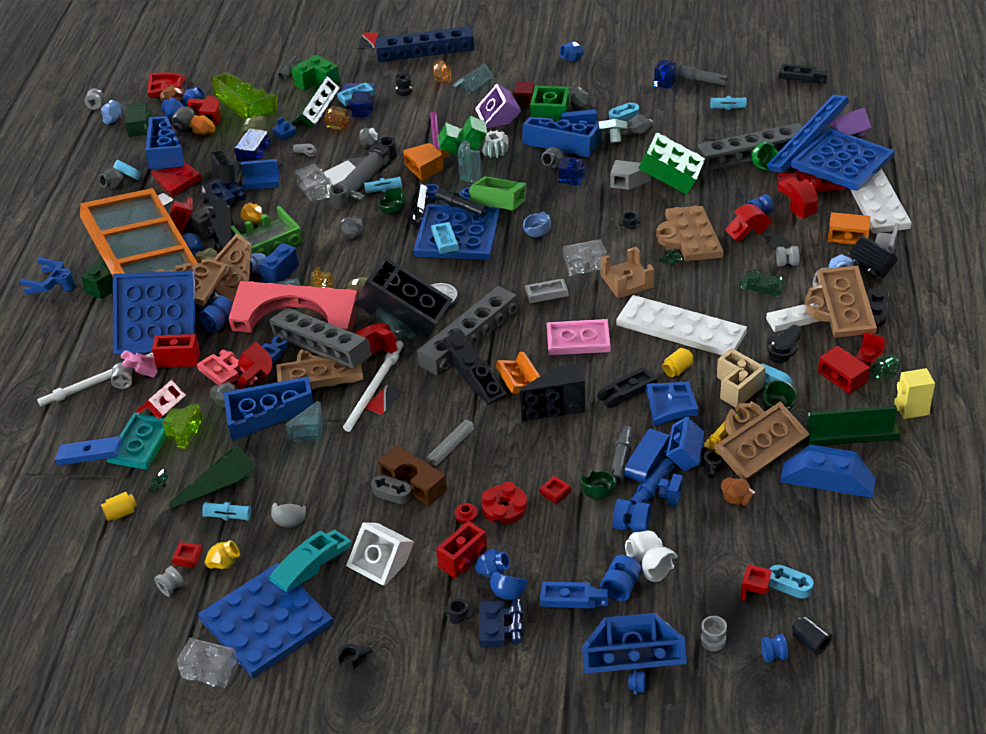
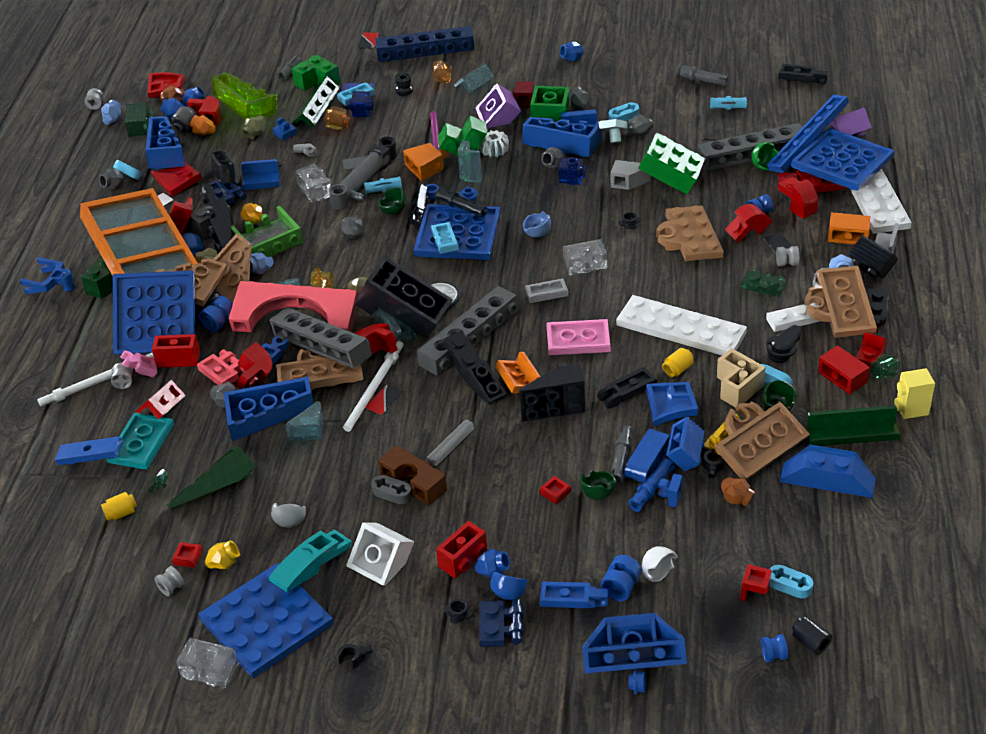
(182, 424): clear neon green brick -> none
(226, 511): medium azure pin -> none
(252, 145): clear blue brick -> none
(279, 264): blue brick -> none
(339, 172): white sticker -> none
(368, 137): dark grey rock -> none
(466, 512): red plate -> none
(498, 193): bright green window -> none
(504, 493): red plate -> none
(628, 276): medium nougat panel -> none
(637, 522): blue wheel -> none
(640, 543): white head -> none
(665, 74): clear blue brick -> none
(672, 256): clear green plant -> none
(713, 633): light grey wheel -> none

